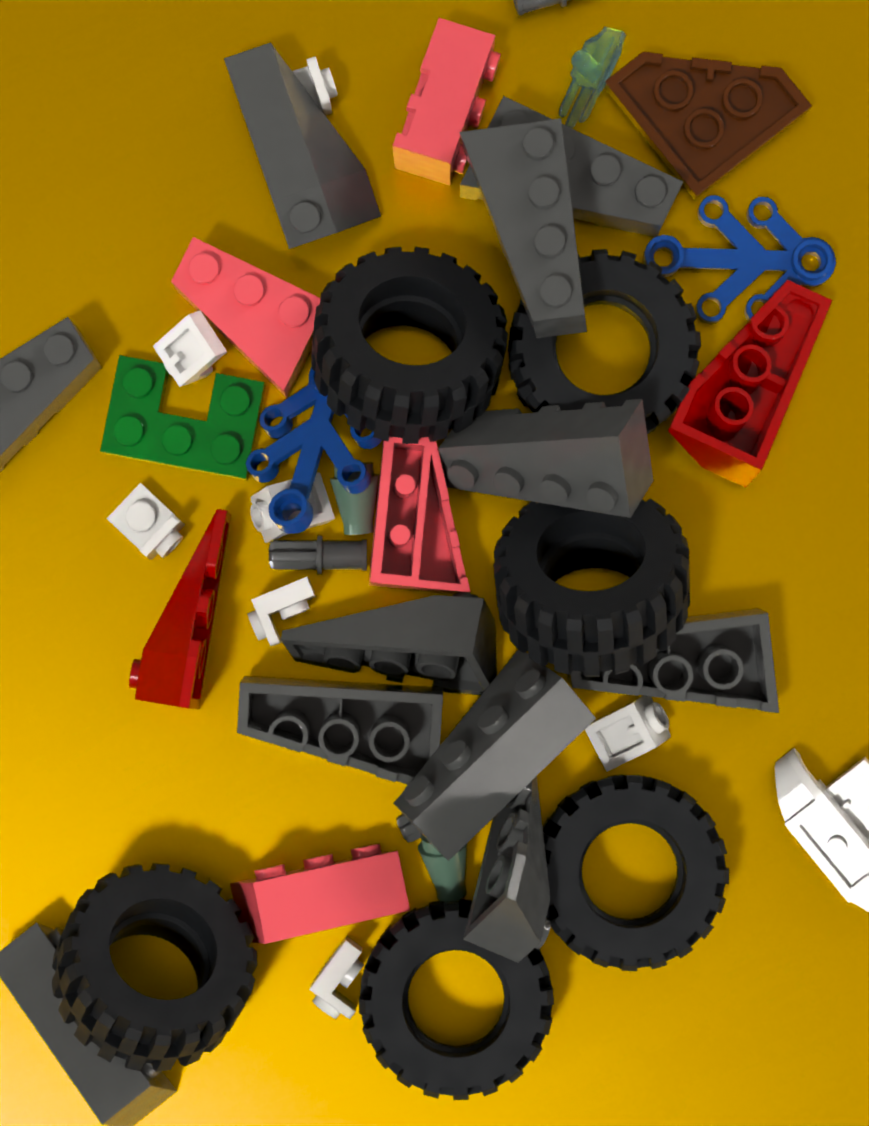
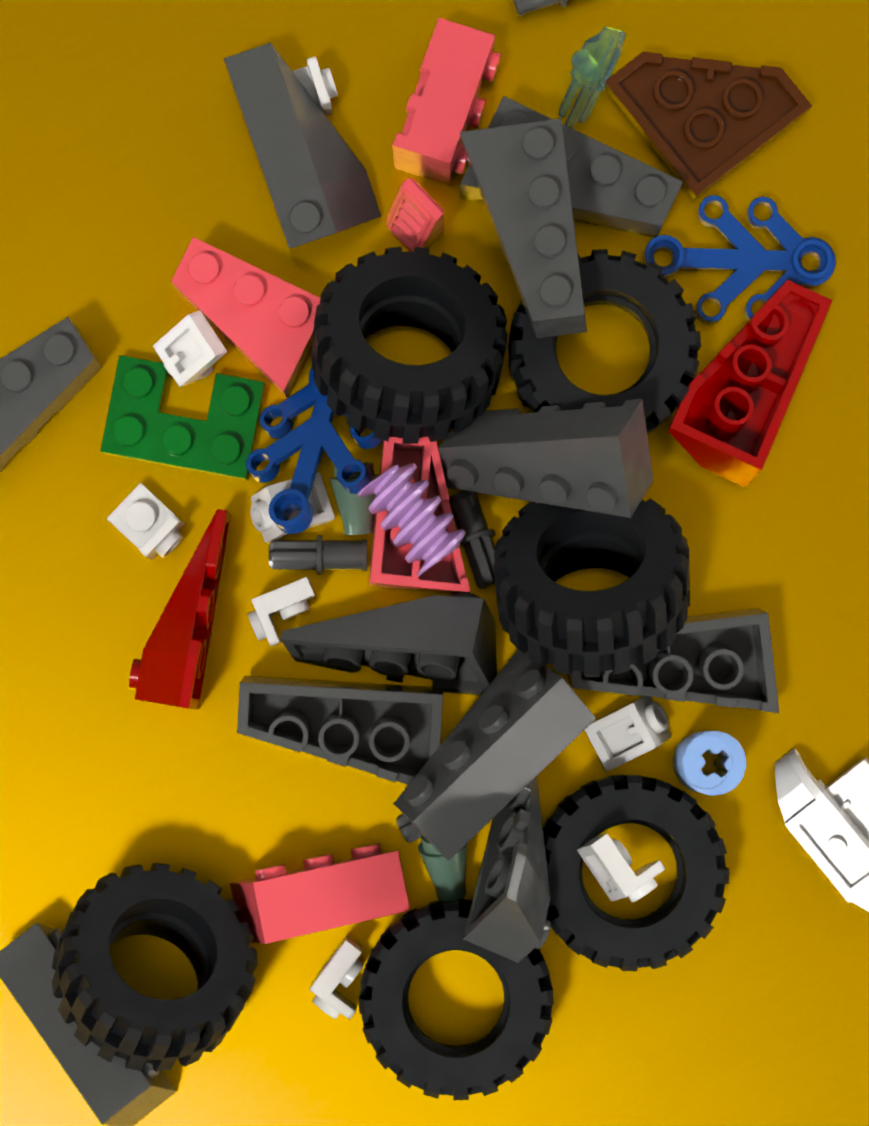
(413, 516): none -> lavender piece
(415, 217): none -> coral slope
(478, 538): none -> dark grey axle
(611, 867): none -> white bracket
(729, 763): none -> light blue piece

